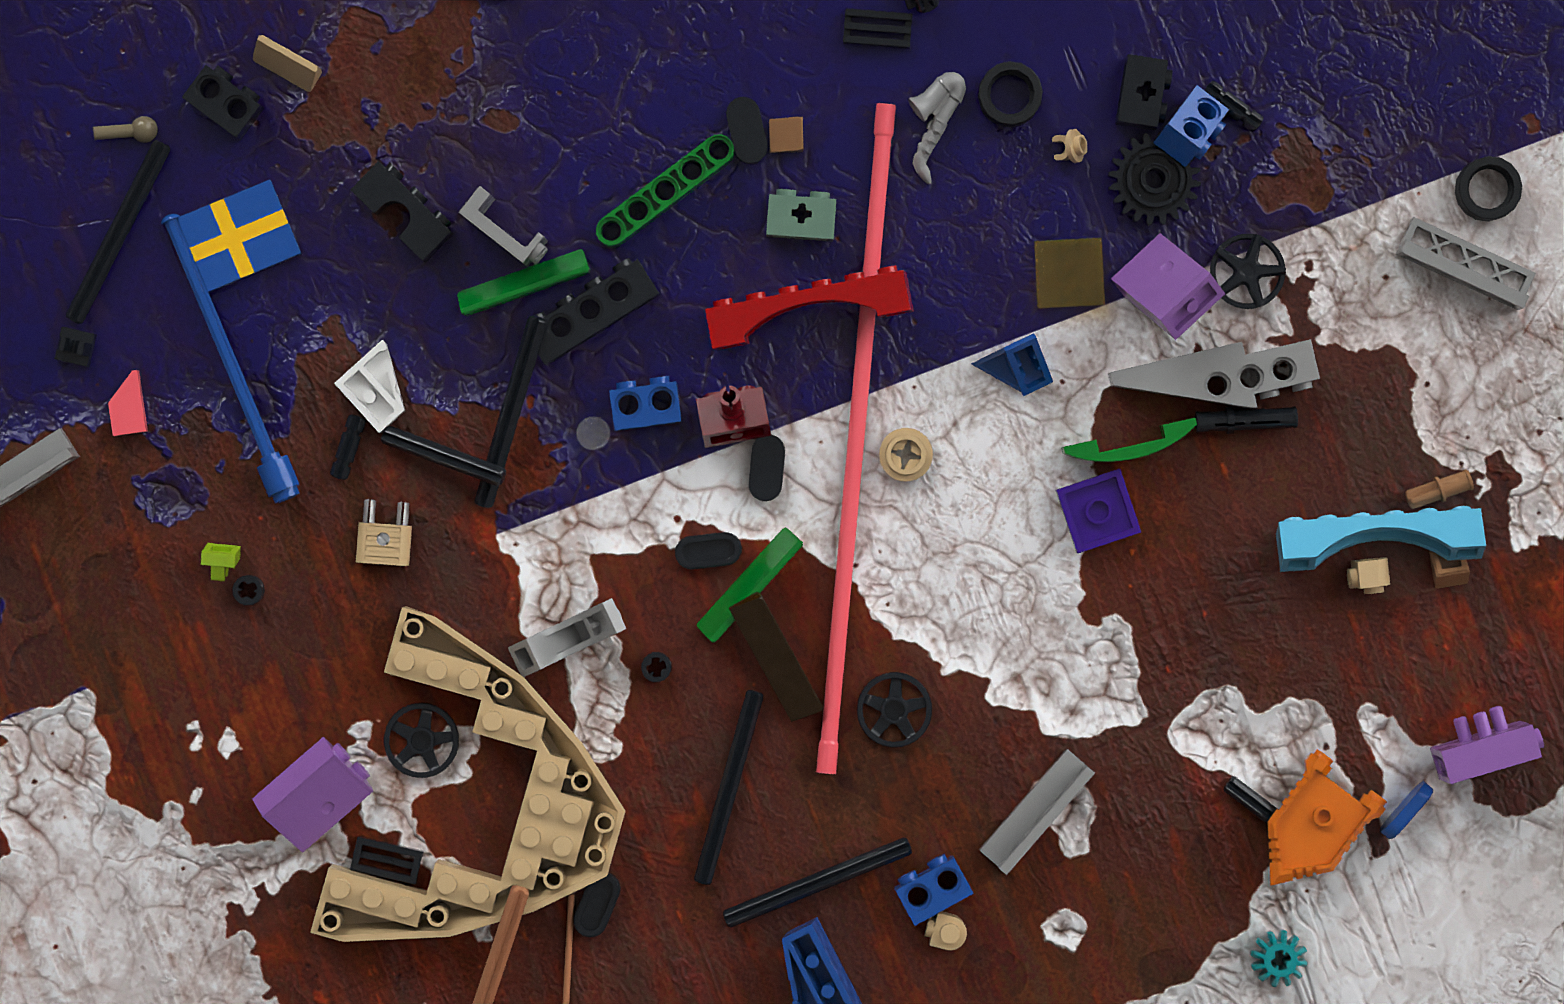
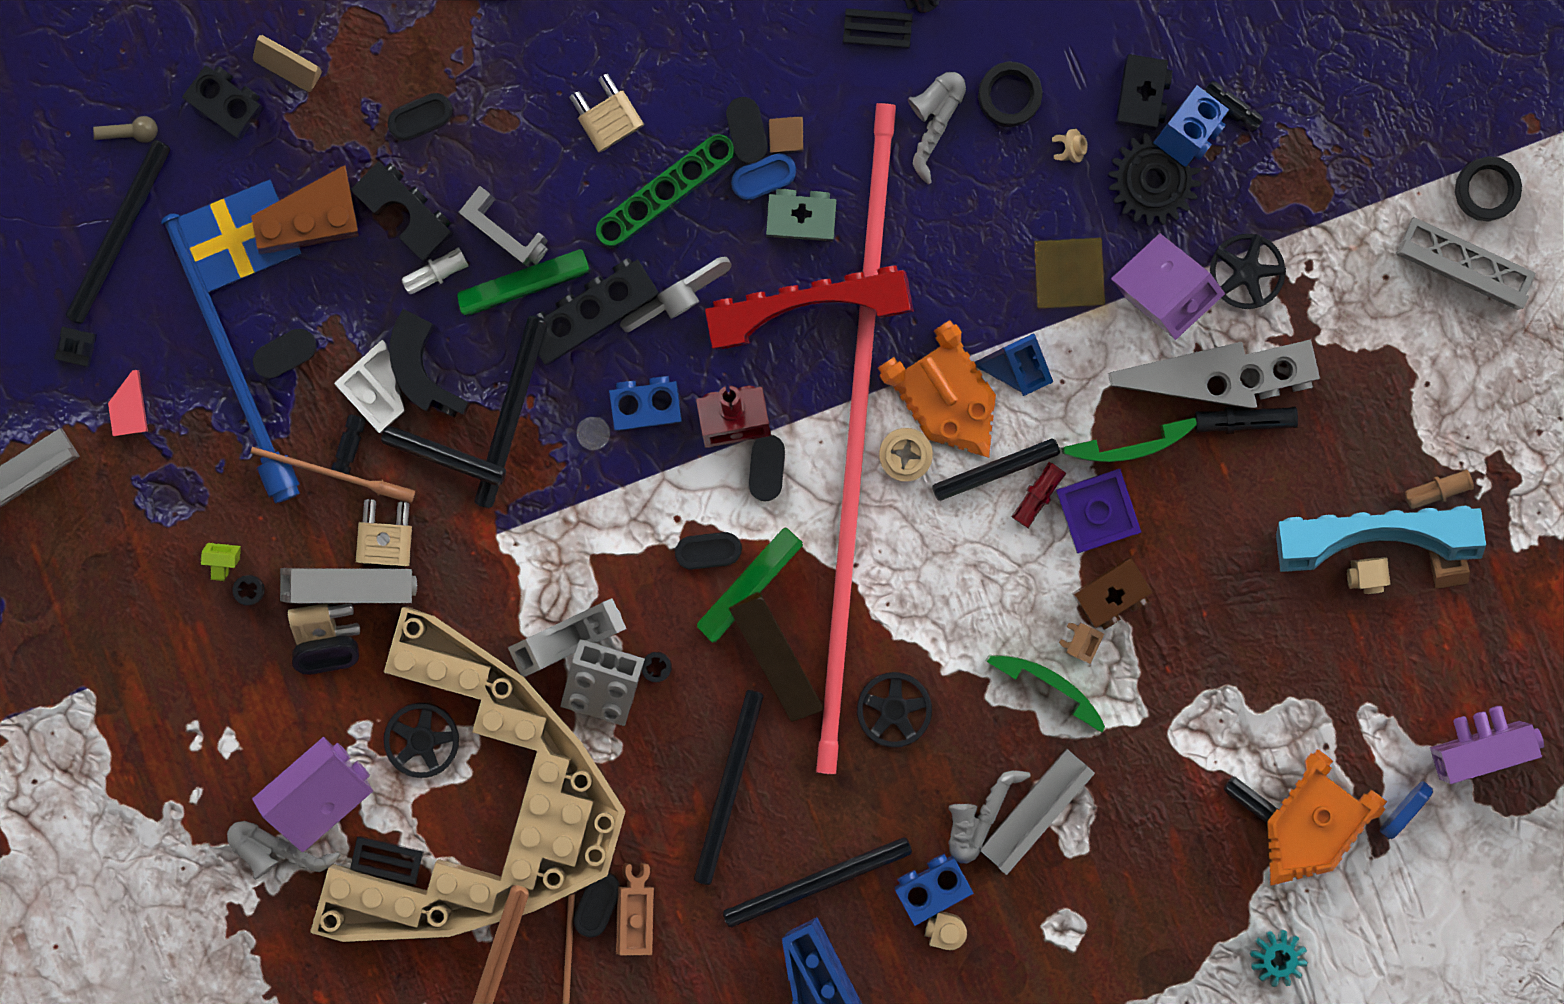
(256, 846): none -> light grey piece
(285, 353): none -> black tile
(308, 216): none -> dark orange wedge
(318, 622): none -> tan piece
(325, 655): none -> black tile
(347, 585): none -> light grey slope
(379, 487): none -> nougat piece
(406, 360): none -> black arch
(420, 116): none -> black tile
(435, 271): none -> white axle
(602, 682): none -> light grey brick
(610, 119): none -> tan piece
(635, 913): none -> nougat plate
(679, 296): none -> light grey piece
(763, 176): none -> blue tile
(946, 393): none -> orange shield
(970, 832): none -> light grey piece
(996, 469): none -> black axle
(1038, 494): none -> dark red pin
(1083, 709): none -> green slope
(1084, 642): none -> medium nougat tile
(1093, 594): none -> reddish brown brick

